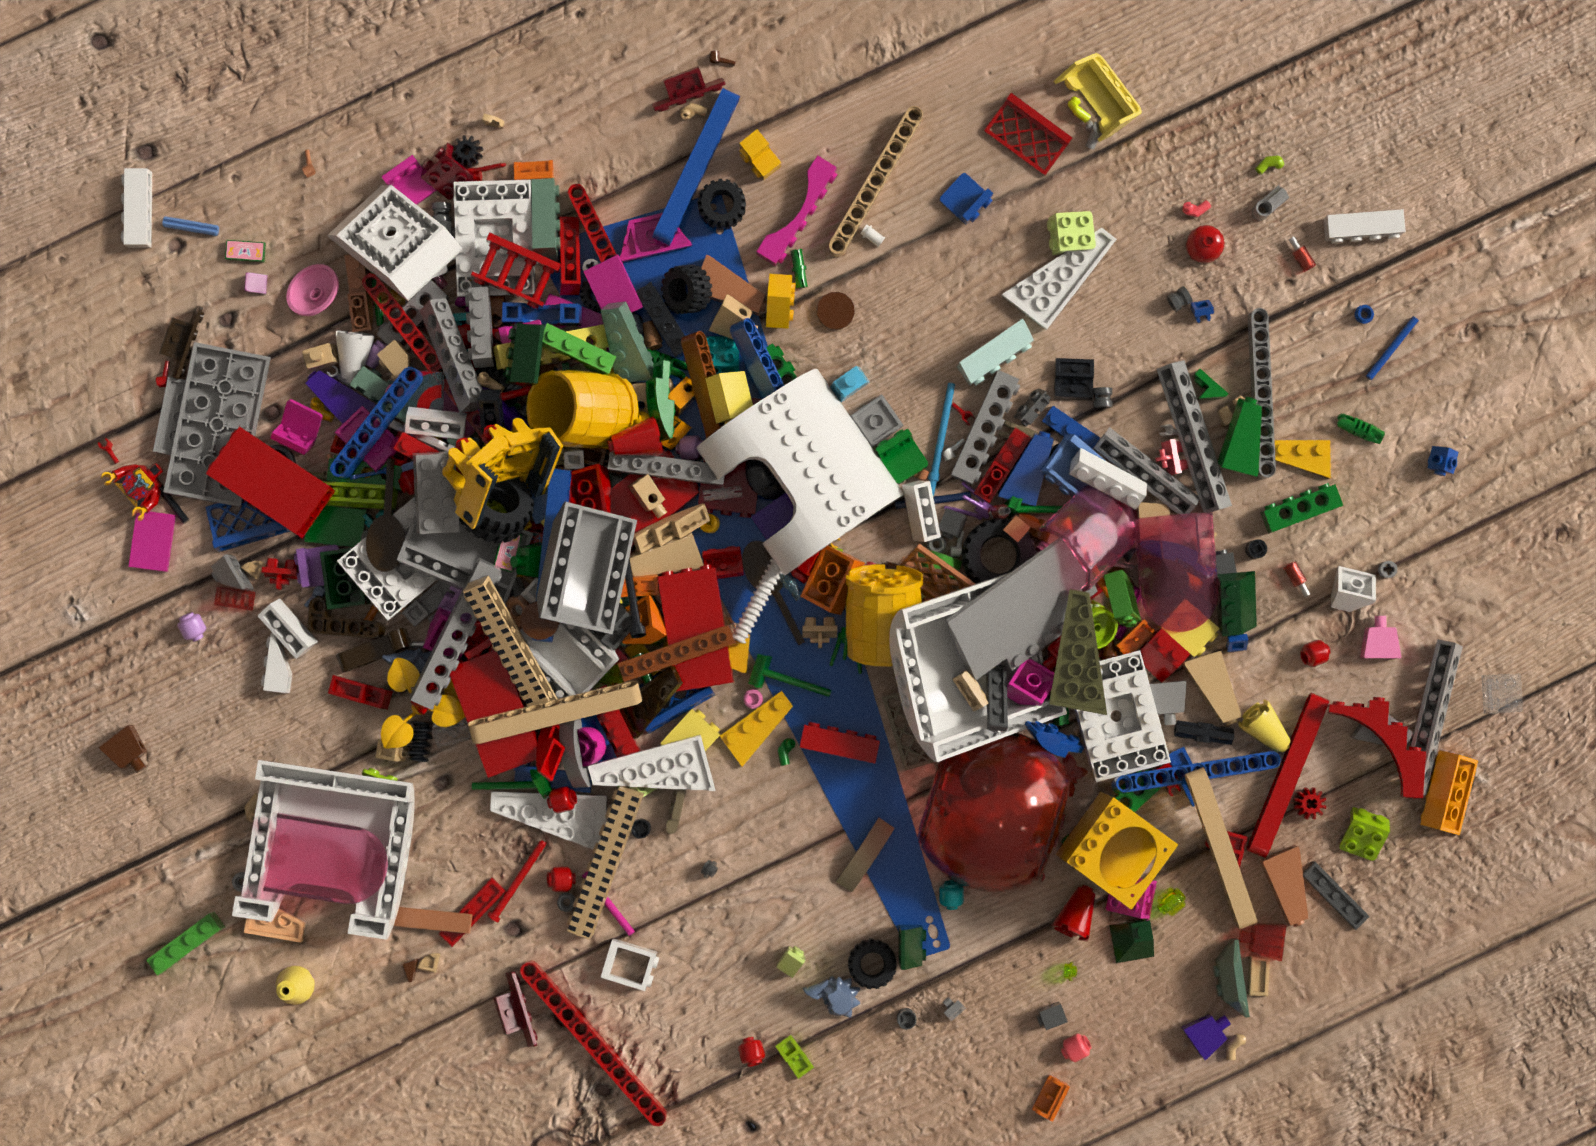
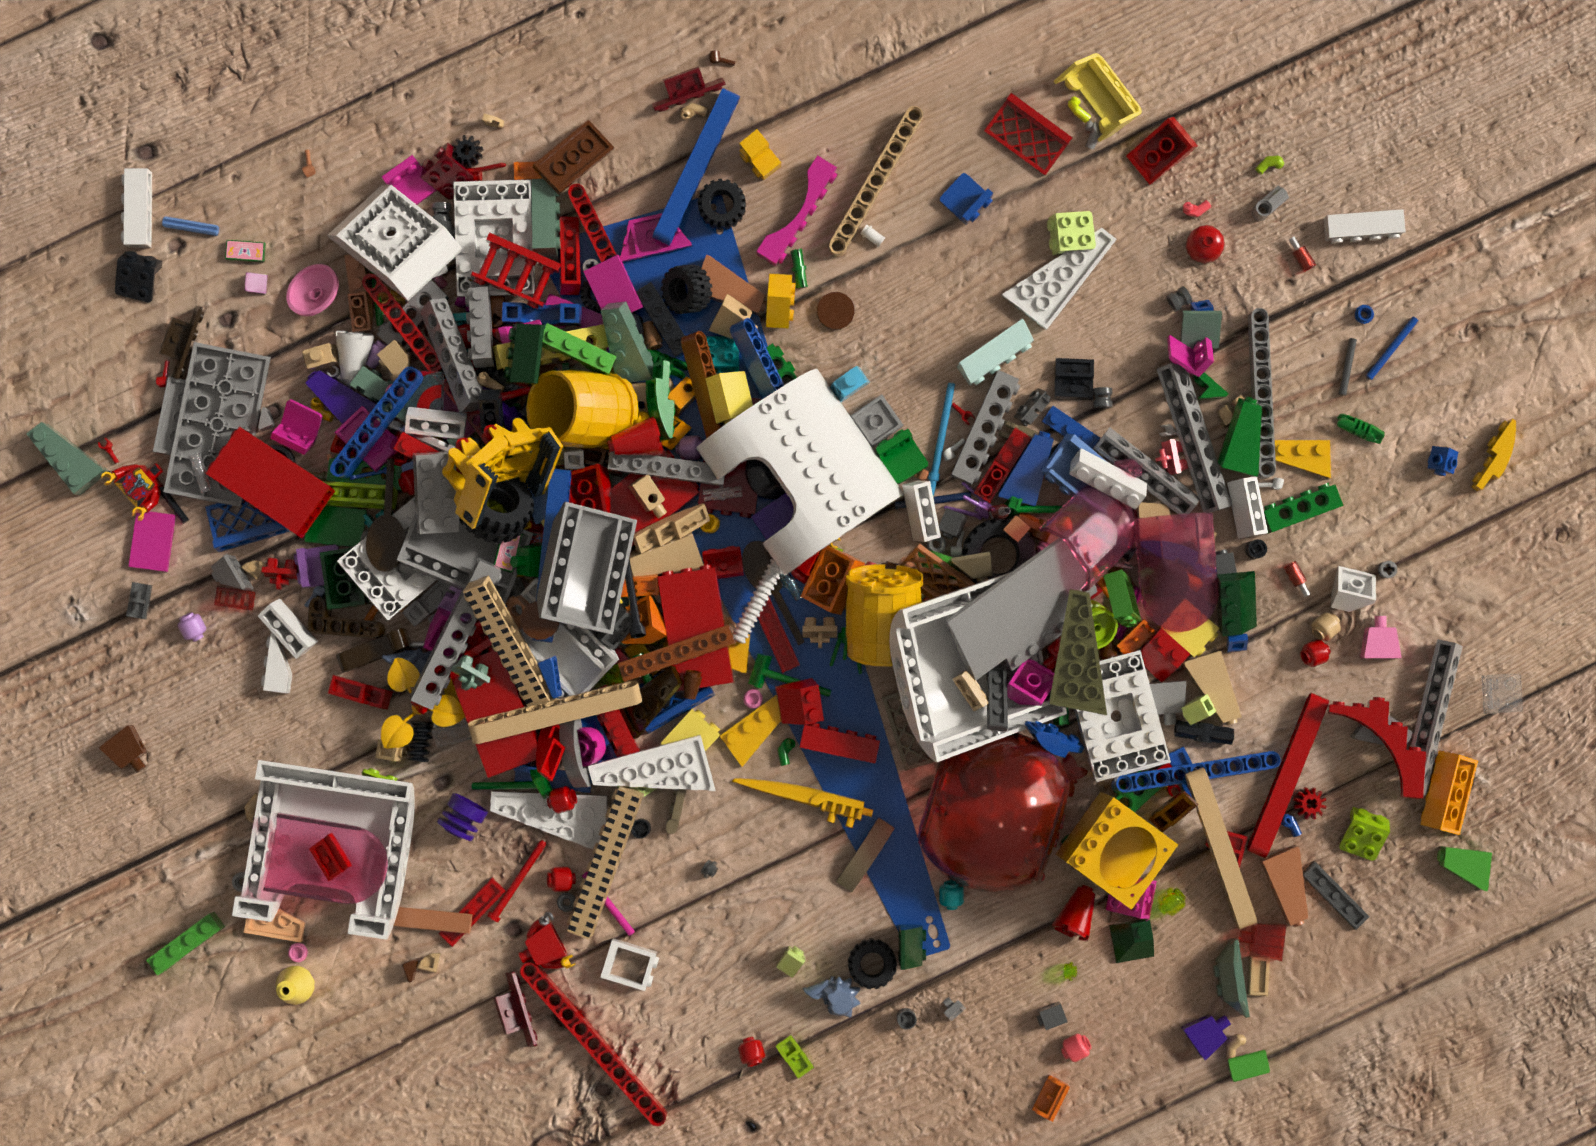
(67, 459): none -> sand green wedge
(136, 276): none -> black bracket
(139, 600): none -> dark grey hips
(200, 473): none -> clear pin
(266, 421): none -> light grey slope
(298, 952): none -> bright pink plate
(330, 857): none -> red plate
(462, 817): none -> dark purple wheel
(468, 675): none -> sand green hips
(545, 945): none -> red torso
(550, 673): none -> blue slope
(573, 157): none -> reddish brown plate
(692, 682): none -> reddish brown cone
(777, 638): none -> red tile
(800, 702): none -> red slope
(828, 801): none -> yellow piece
(974, 566): none -> dark tan slope
(1131, 466): none -> clear pink arm
(1161, 150): none -> red slope
(1173, 811): none -> reddish brown slope
(1192, 360): none -> dark pink bracket
(1198, 709): none -> yellowish green slope
(1201, 324): none -> sand green tile
(1247, 507): none -> white brick
(1248, 1065): none -> bright green slope
(1265, 726): light yellow cone -> none
(1277, 484): none -> white hand
(1291, 823): none -> blue arm
(1326, 626): none -> tan head
(1347, 366): none -> dark grey bar
(1467, 864): none -> bright green slope
(1501, 450): none -> yellow slope

